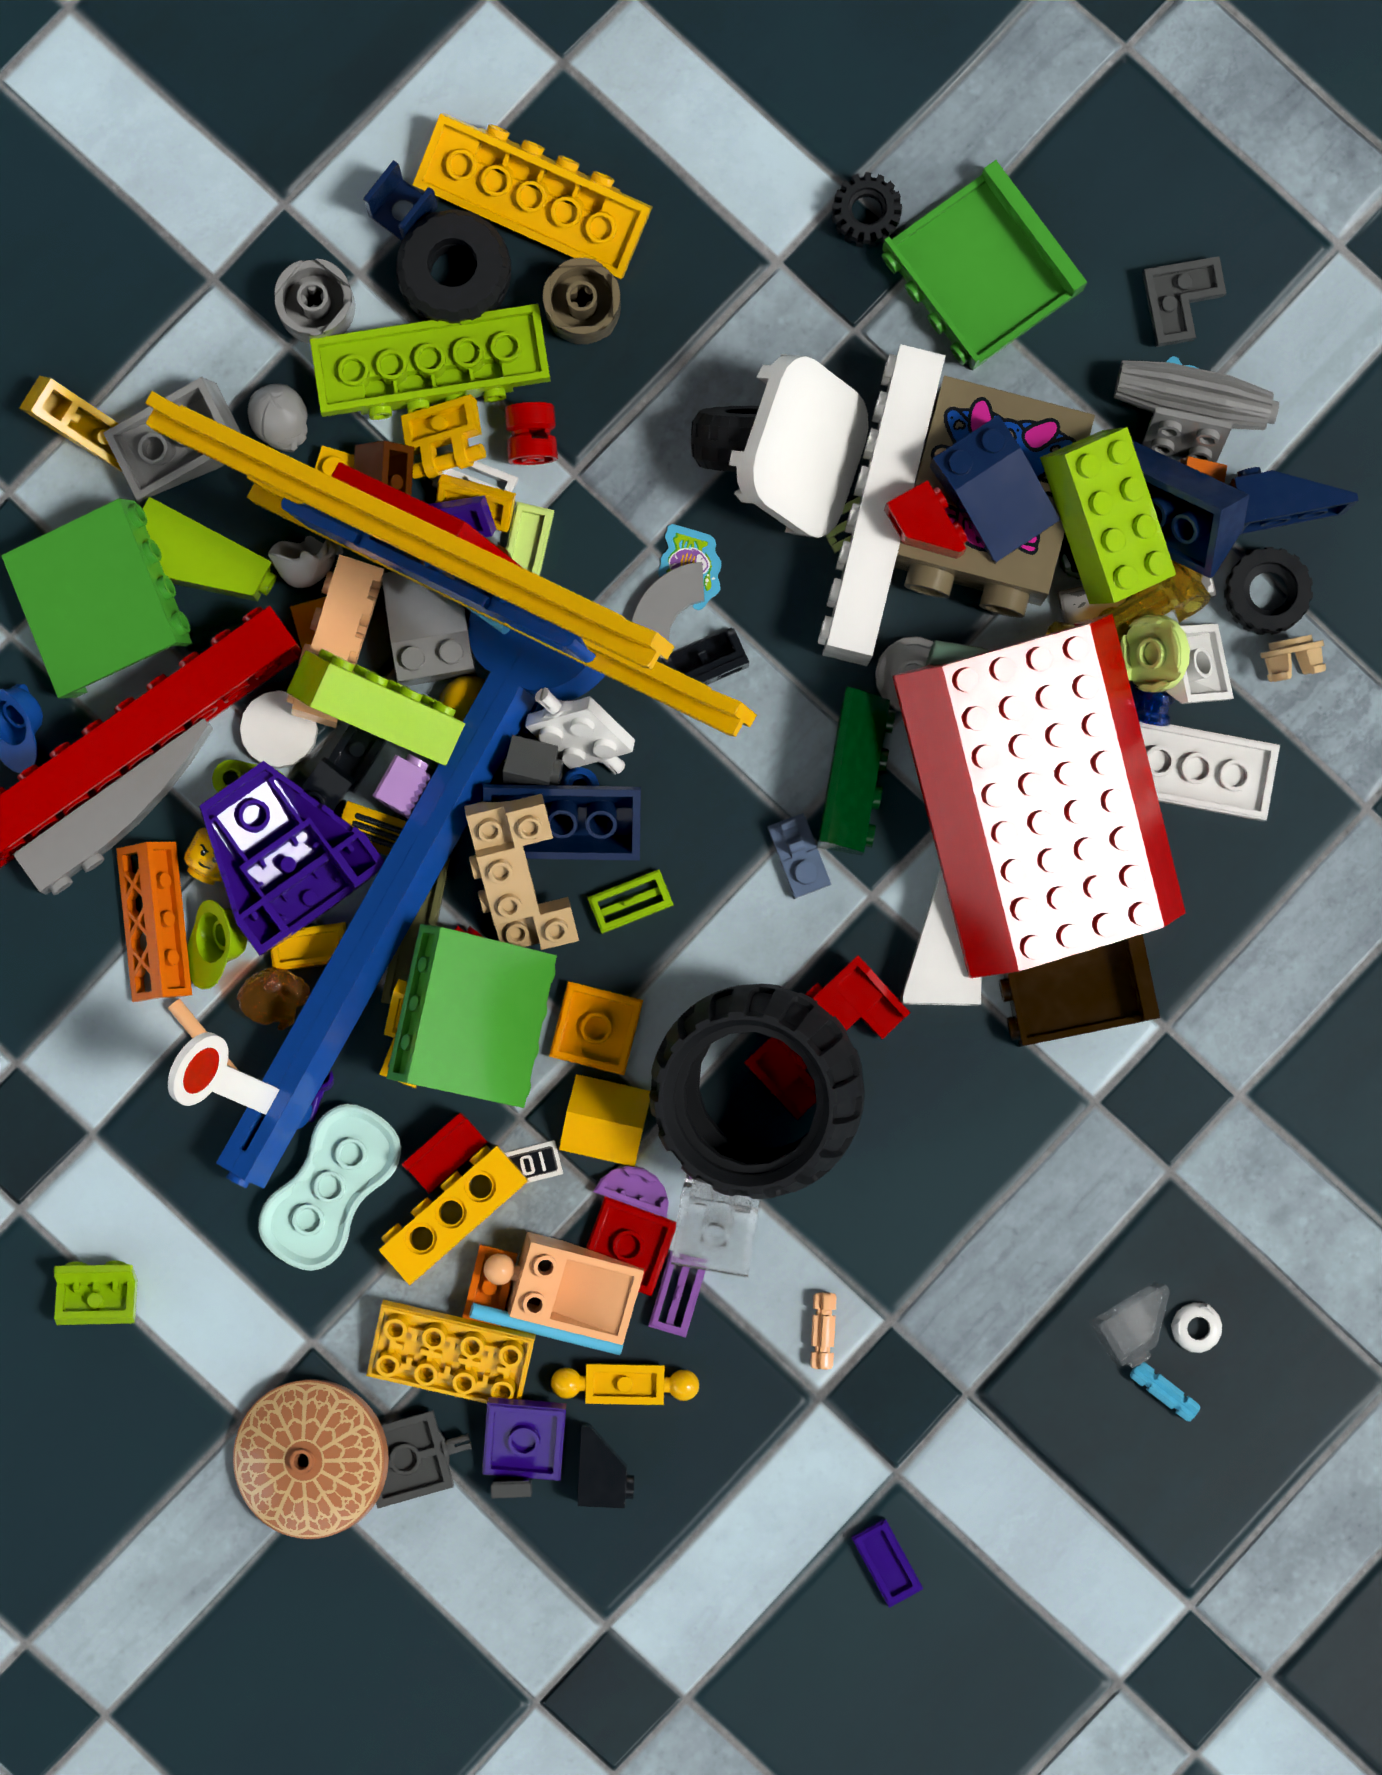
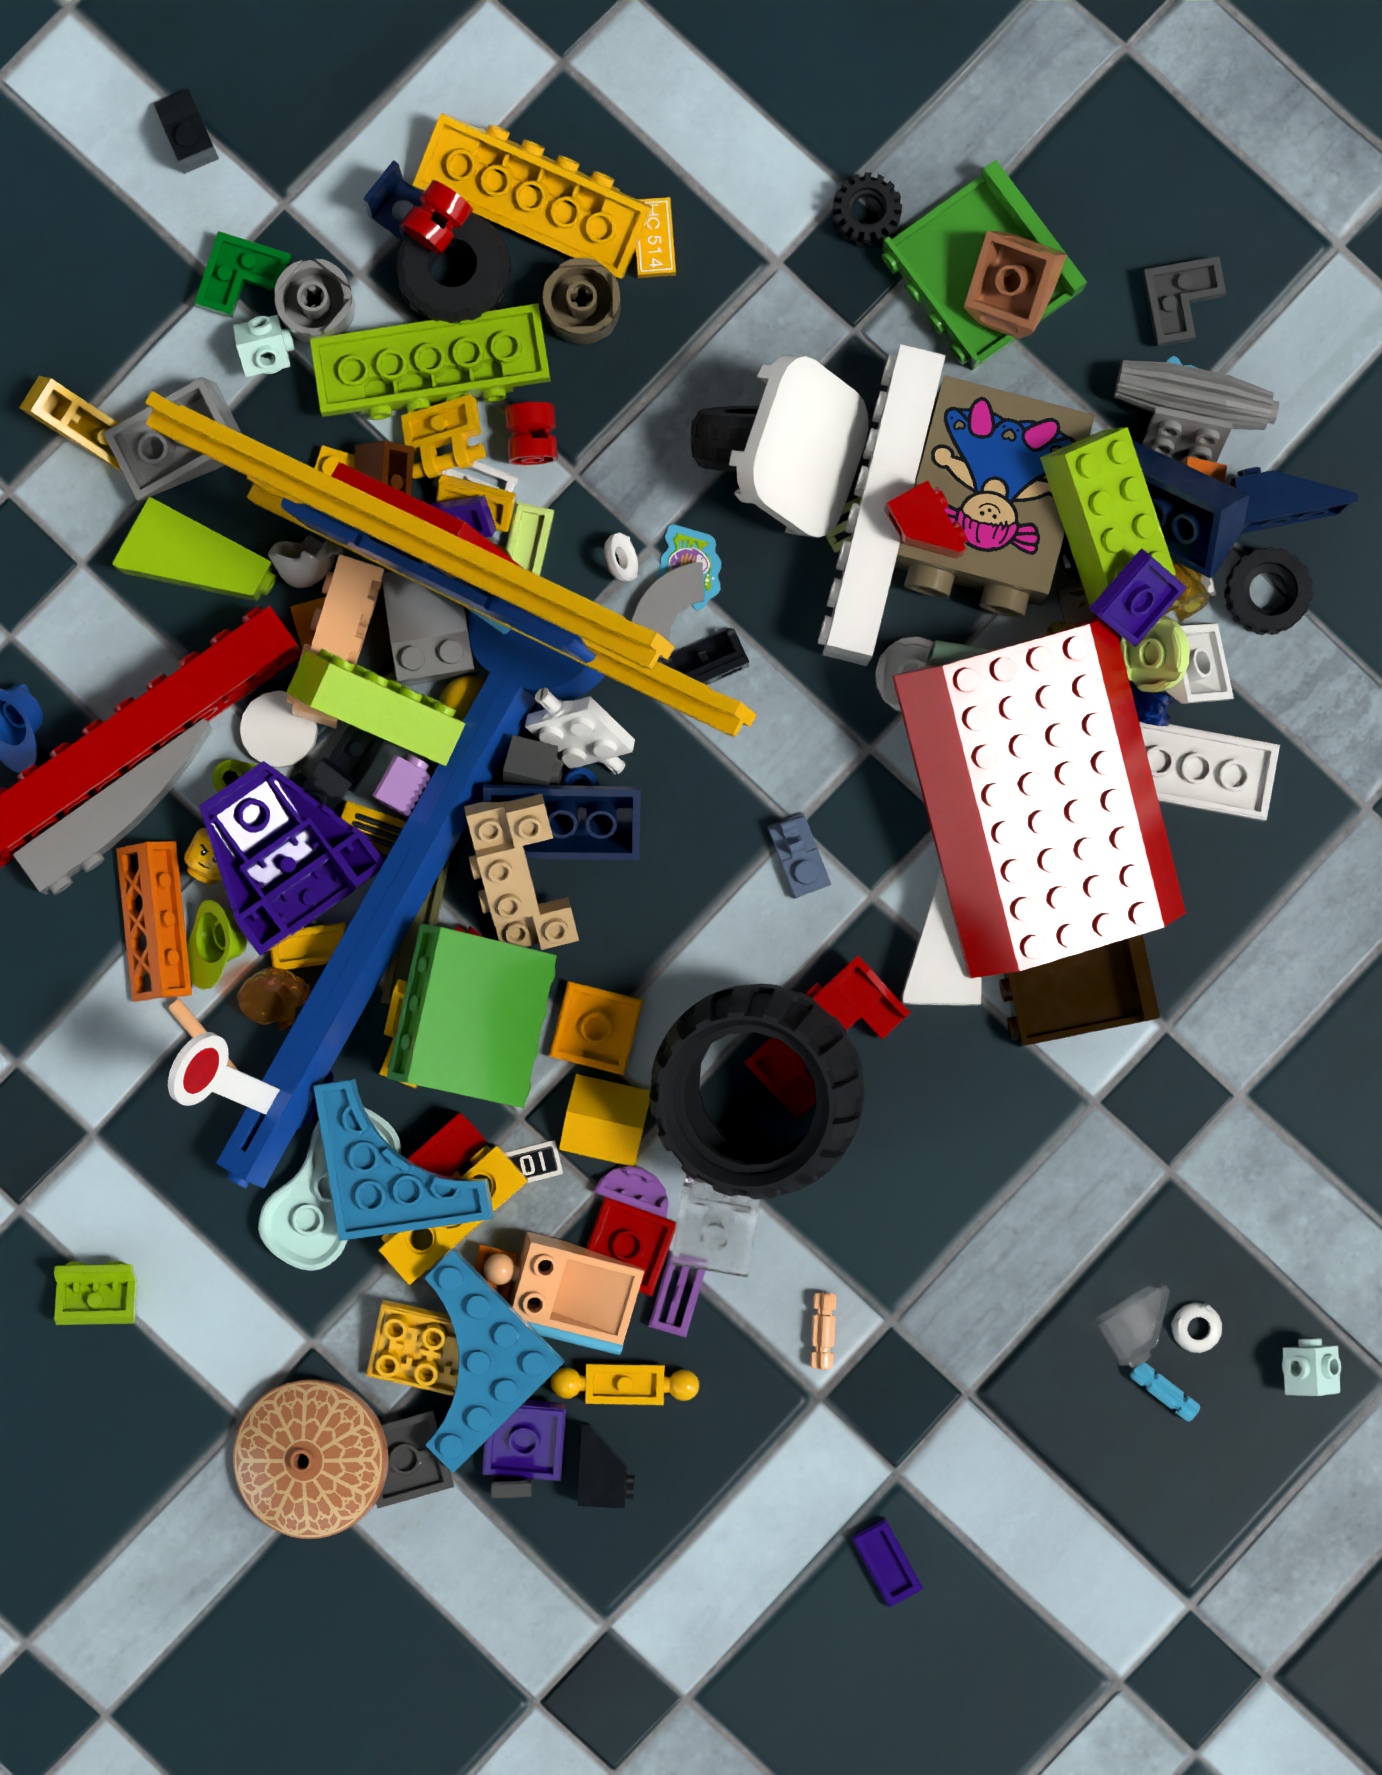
(96, 596): bright green panel -> none
(186, 131): none -> black slope
(232, 264): none -> green plate
(263, 345): none -> light aqua brick
(278, 417): light grey hair -> none
(377, 1187): none -> dark azure plate
(443, 205): none -> red wheel
(498, 1360): none -> dark azure plate
(601, 913): lime tile -> none
(627, 557): none -> white piece
(656, 245): none -> yellow tile
(854, 772): dark green slope -> none
(995, 489): dark blue slope -> none
(1013, 283): none -> nougat slope
(1138, 597): none -> dark purple tile
(1307, 653): tan piece -> none
(1311, 1368): none -> light aqua brick

